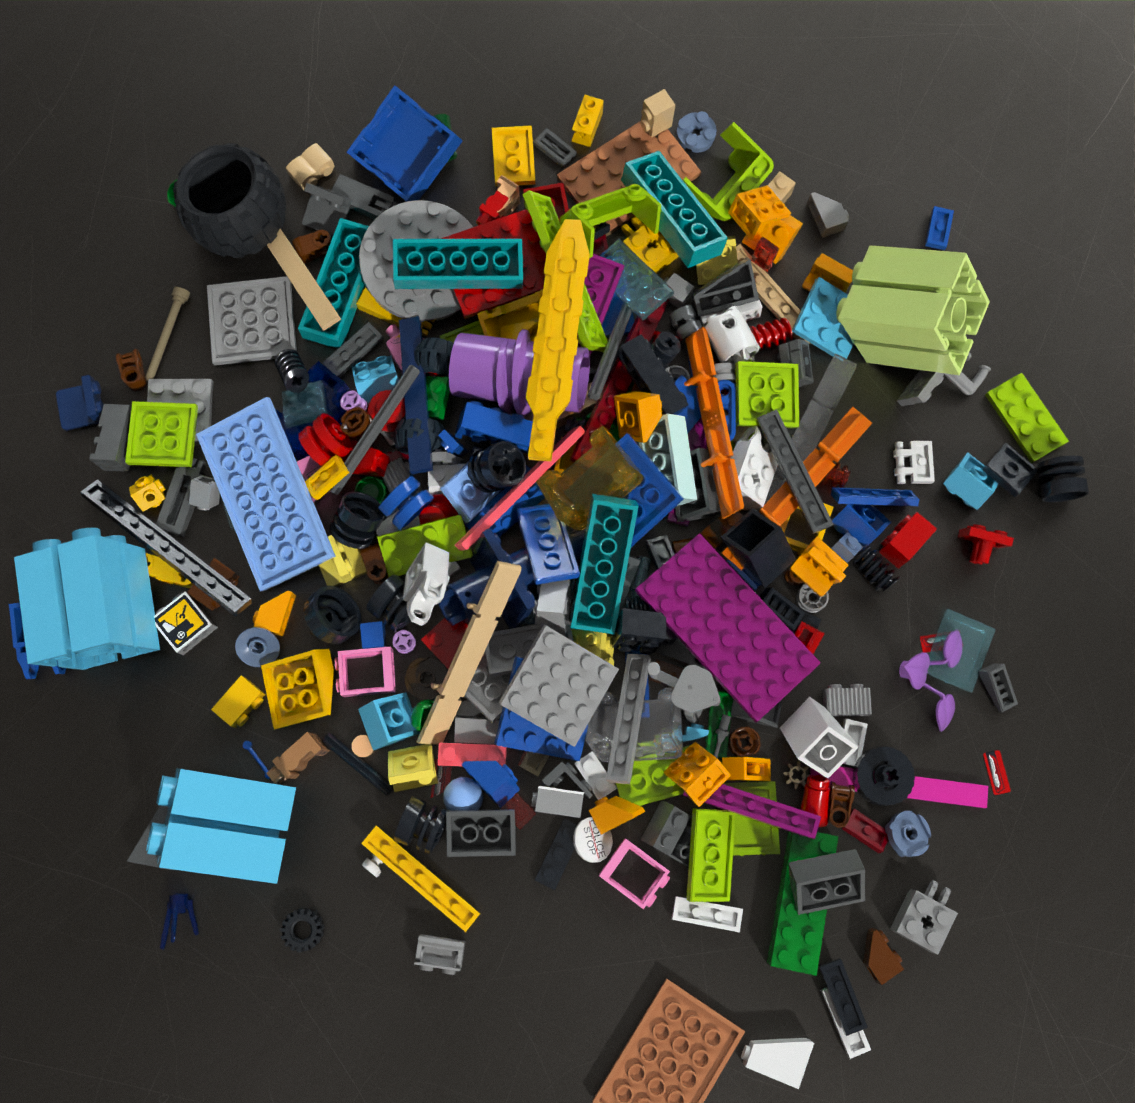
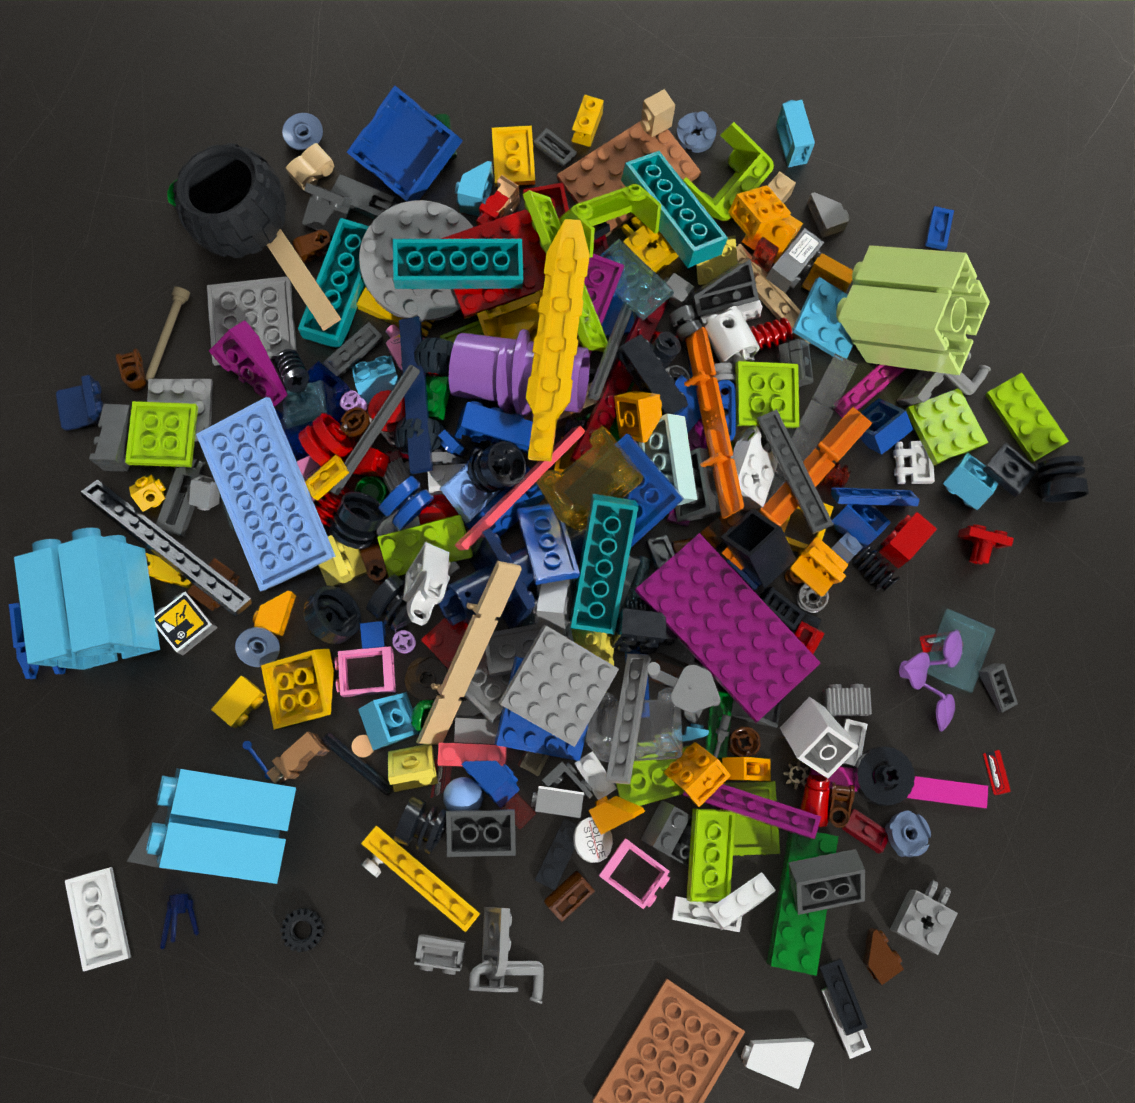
(97, 919): none -> white plate
(246, 356): none -> magenta wedge
(302, 124): none -> sand blue dish
(329, 505): none -> red piece
(474, 188): none -> medium azure slope
(495, 958): none -> light grey plate
(569, 896): none -> reddish brown slope
(741, 901): none -> white plate
(795, 133): none -> medium azure window
(795, 261): none -> brick
(867, 388): none -> dark pink tile
(887, 426): none -> blue slope
(946, 426): none -> lime plate

